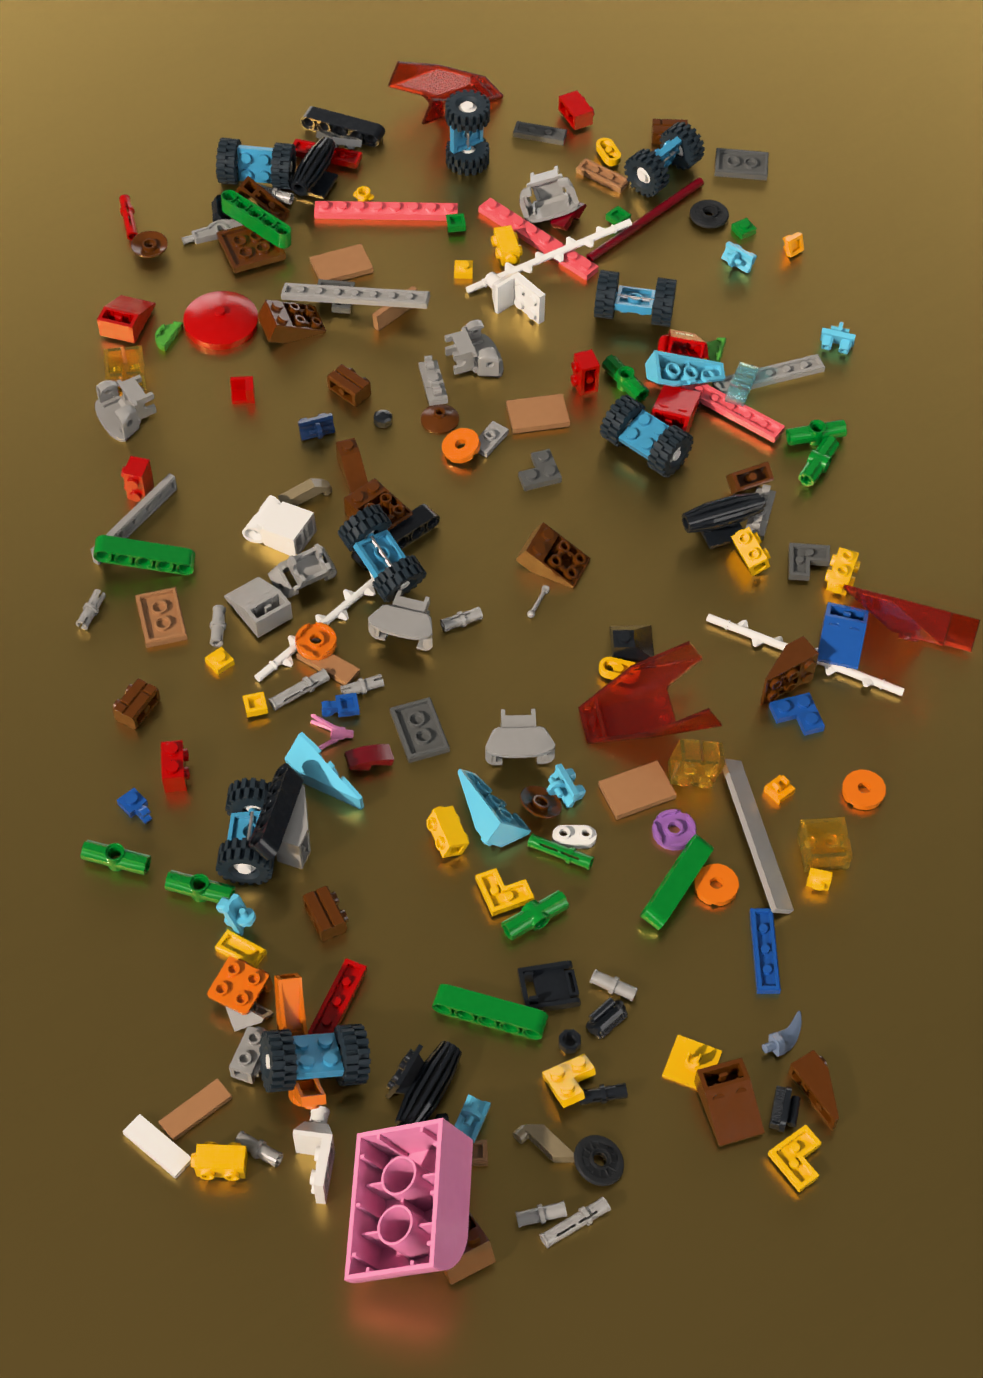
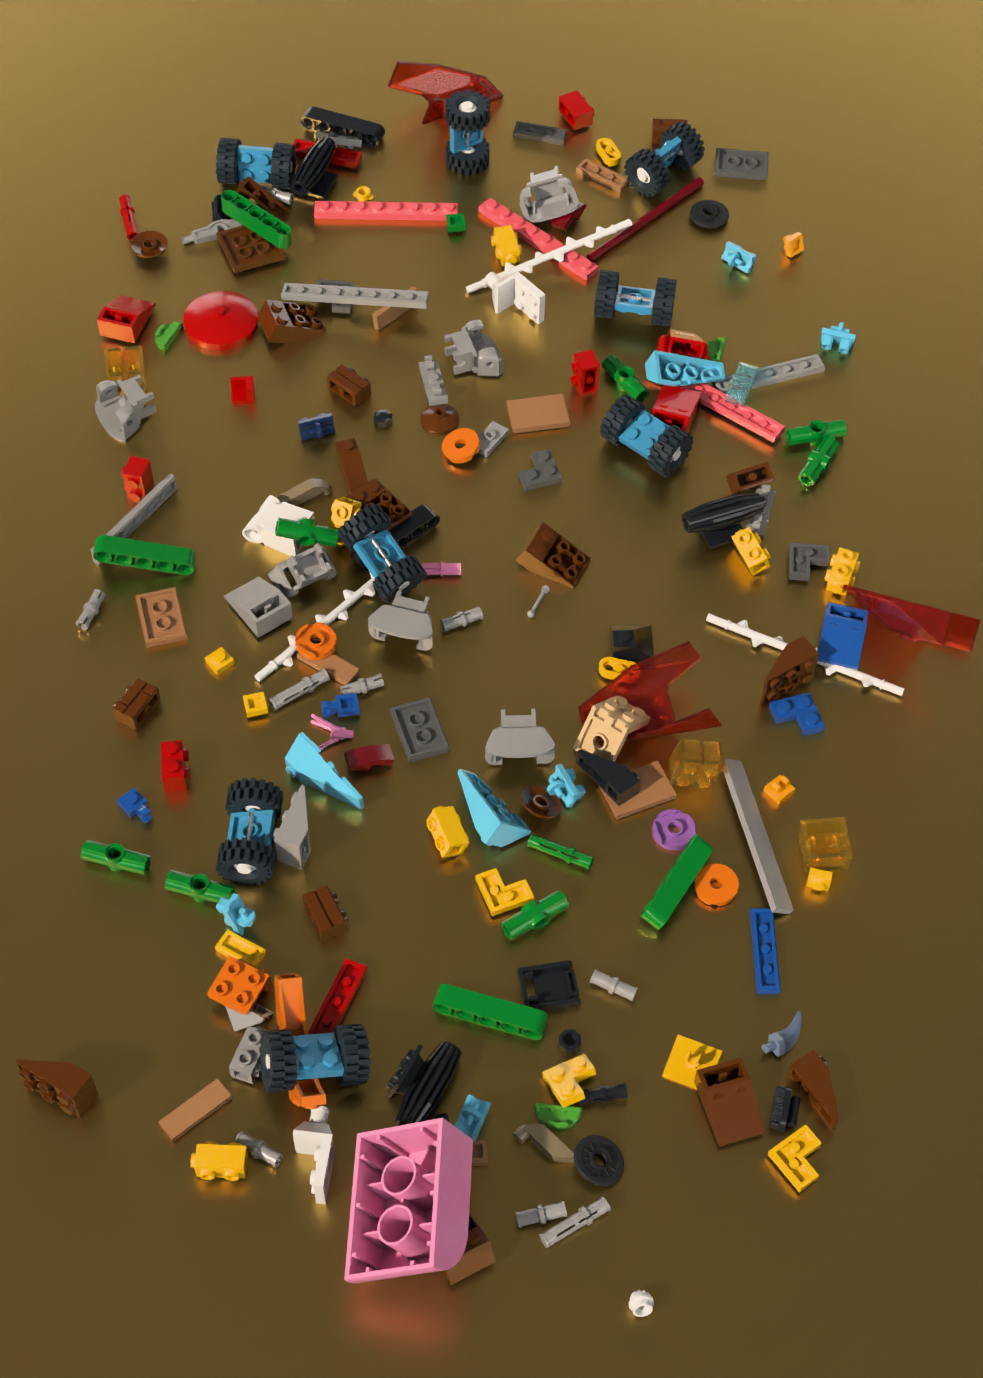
(60, 1083): none -> reddish brown slope
(157, 1146): white tile -> none
(217, 625): light grey pin -> none
(276, 811): black beam -> none
(306, 532): none -> green piece
(341, 511): none -> yellow brick
(342, 263): medium nougat tile -> none
(442, 568): none -> bright pink axle
(463, 269): yellow plate -> none
(557, 1117): none -> bright green tile
(574, 836): white plate -> none
(606, 1017): black piece -> none
(610, 776): none -> black slope
(613, 722): none -> tan bracket
(617, 215): green plate -> none
(641, 1303): none -> white plate
(743, 228): green plate -> none
(867, 779): orange tile -> none

